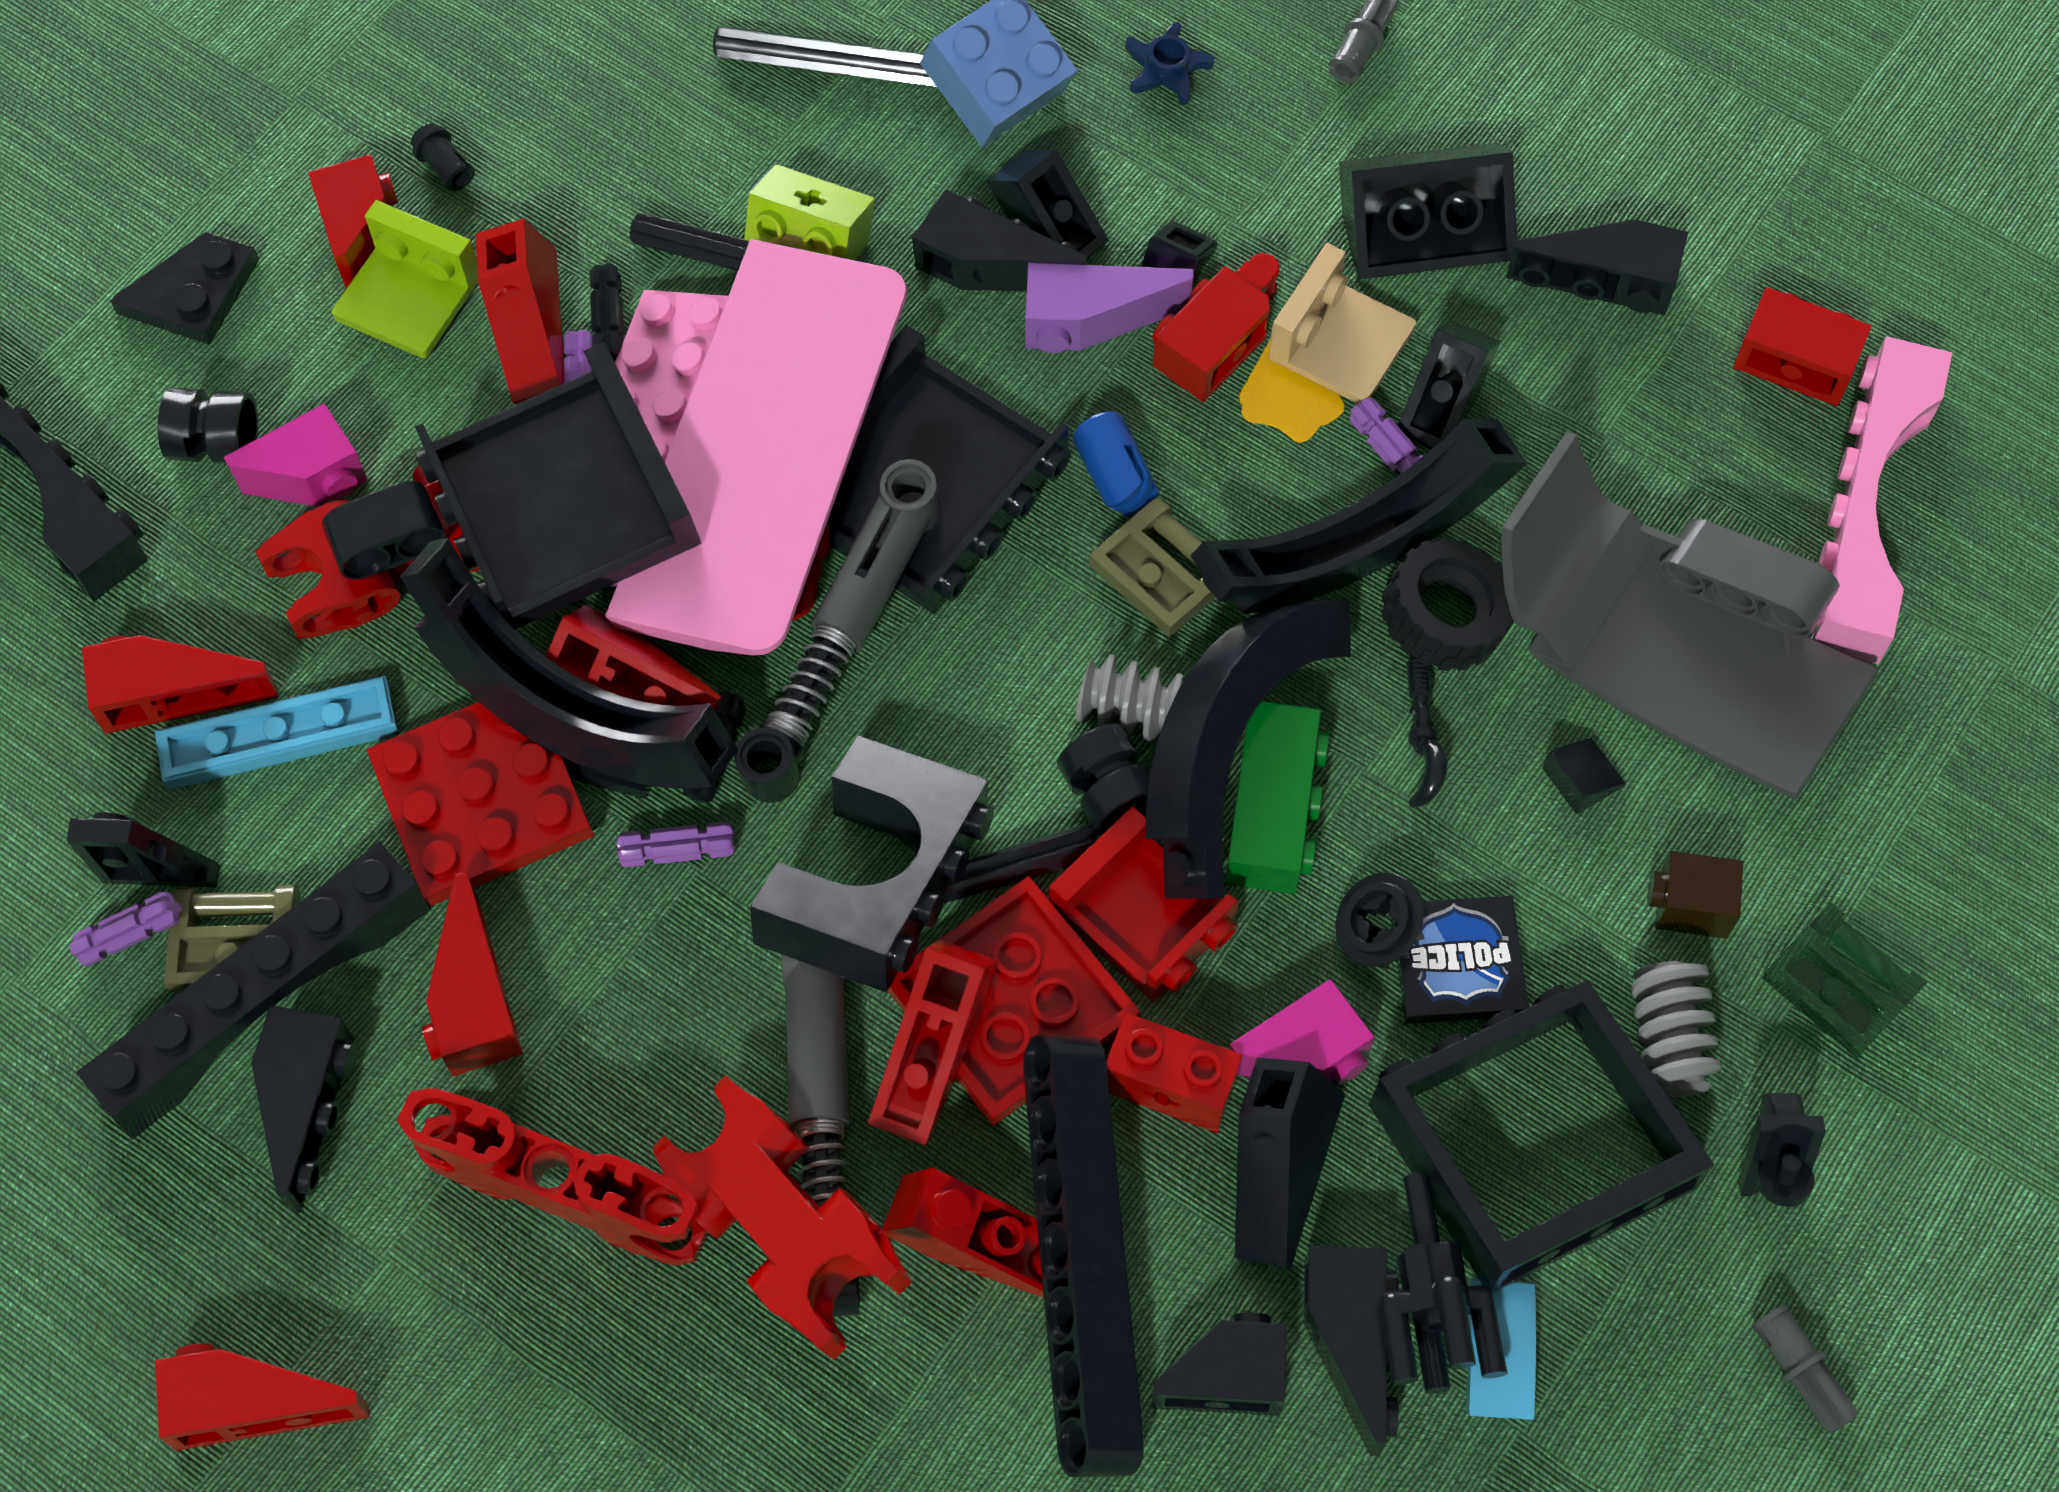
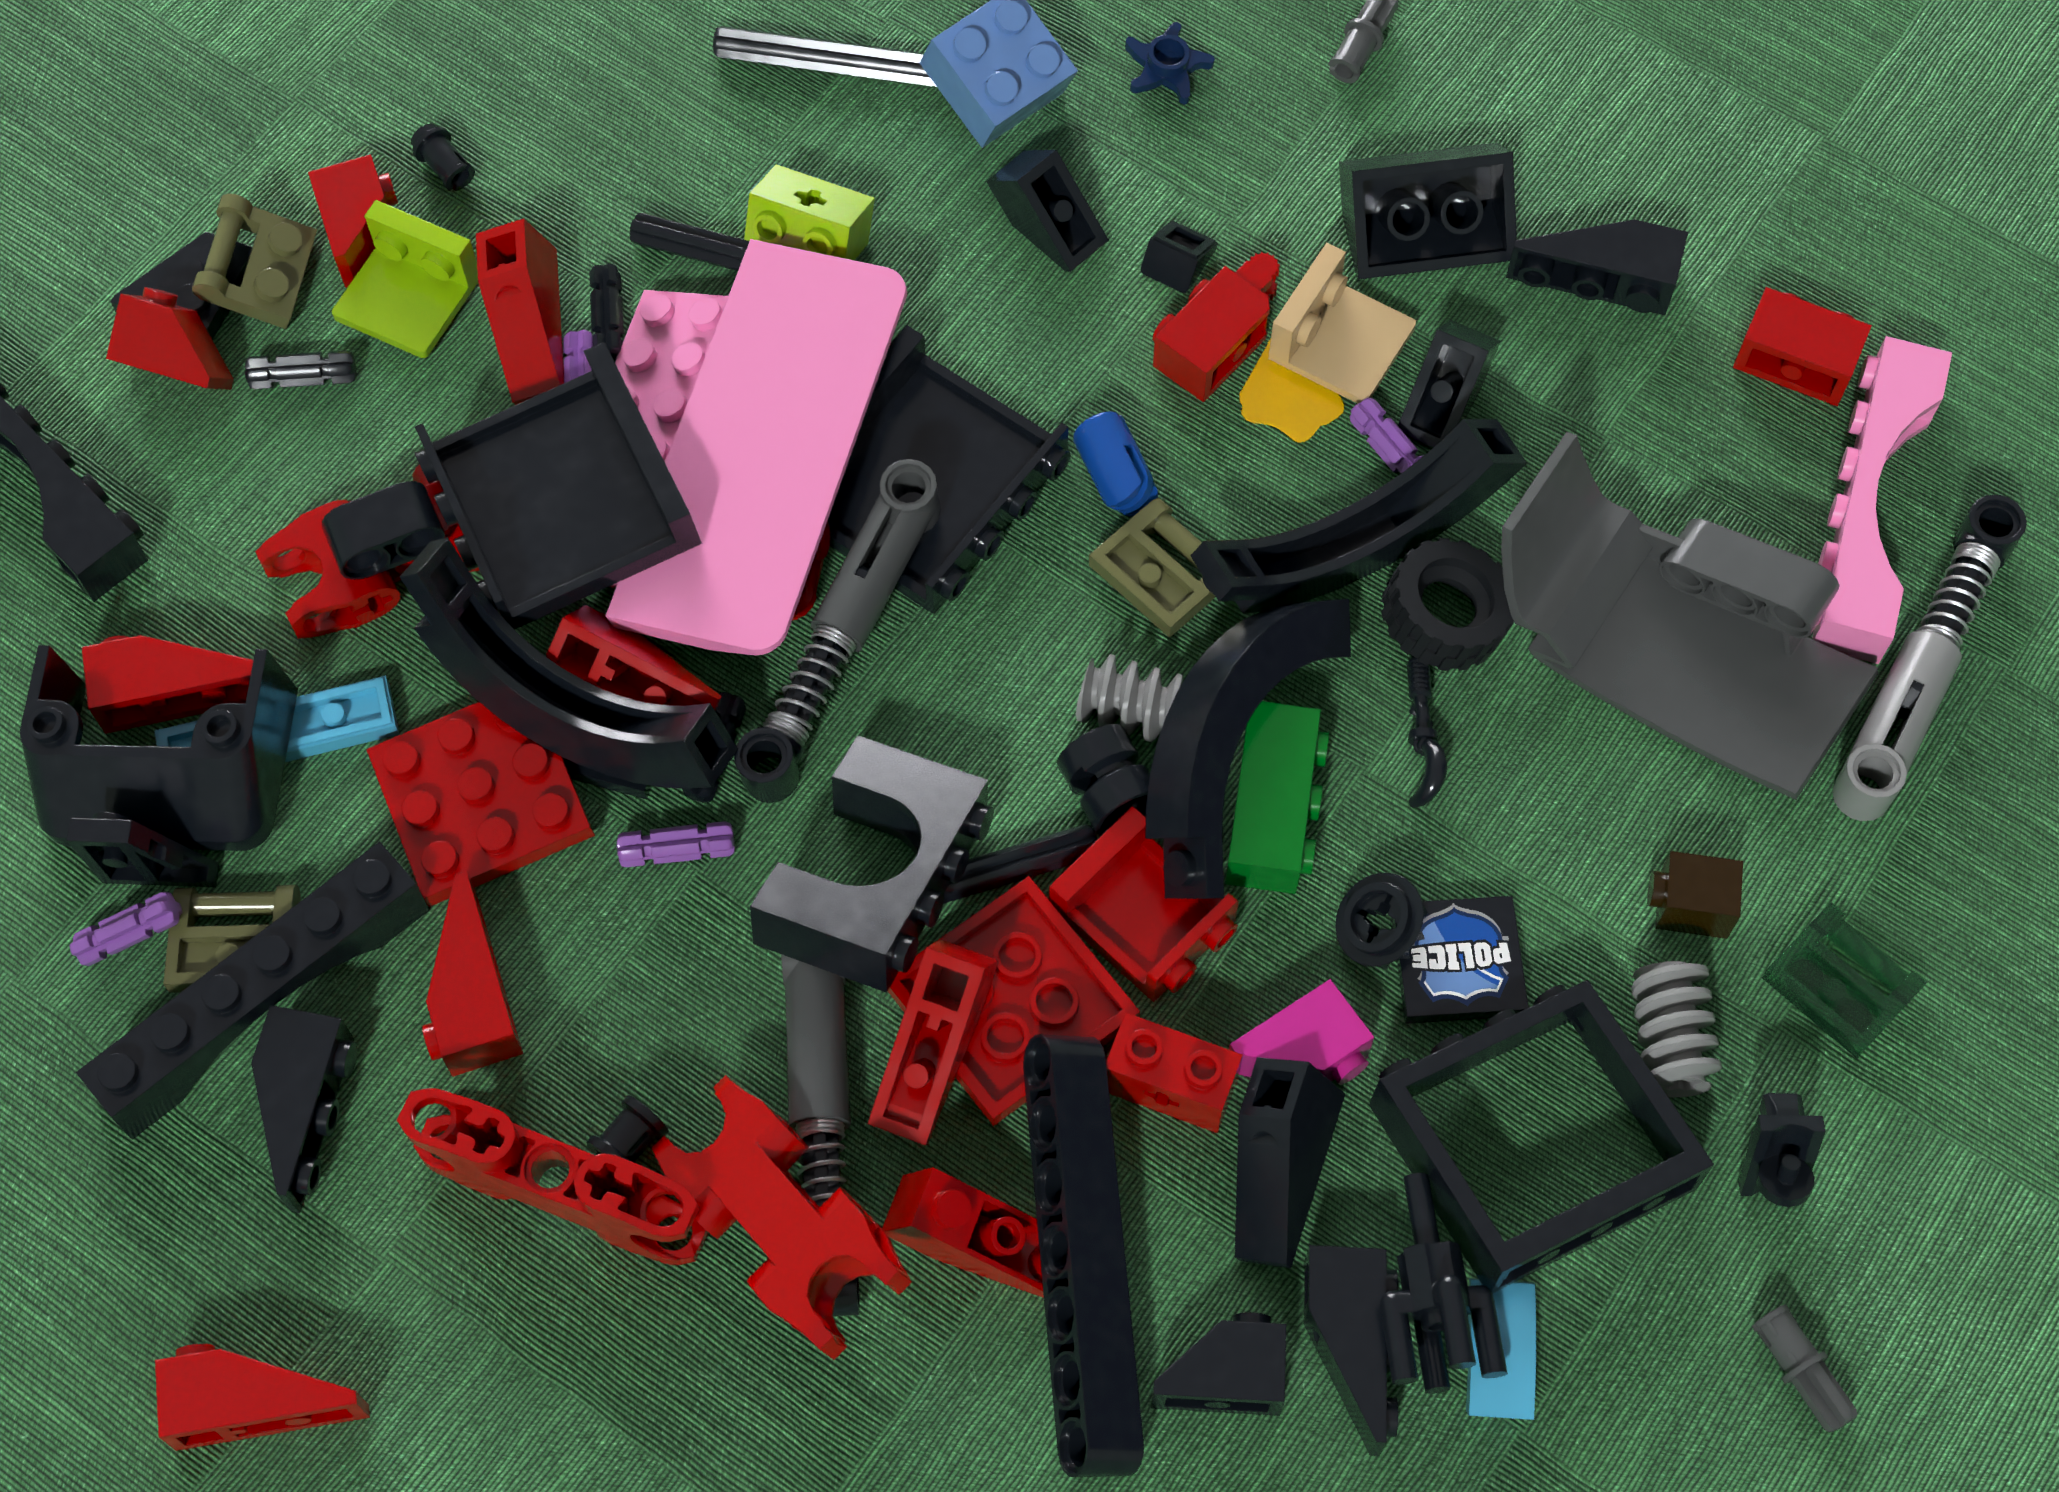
(166, 340): none -> red slope
(200, 425): black wheel -> none
(201, 795): none -> black windscreen
(273, 267): none -> olive plate
(299, 462): dark pink slope -> none
(300, 369): none -> black axle
(629, 1132): none -> black bush
(982, 249): black slope -> none
(1094, 303): medium lavender slope -> none
(1582, 774): black slope -> none
(1927, 661): none -> piece

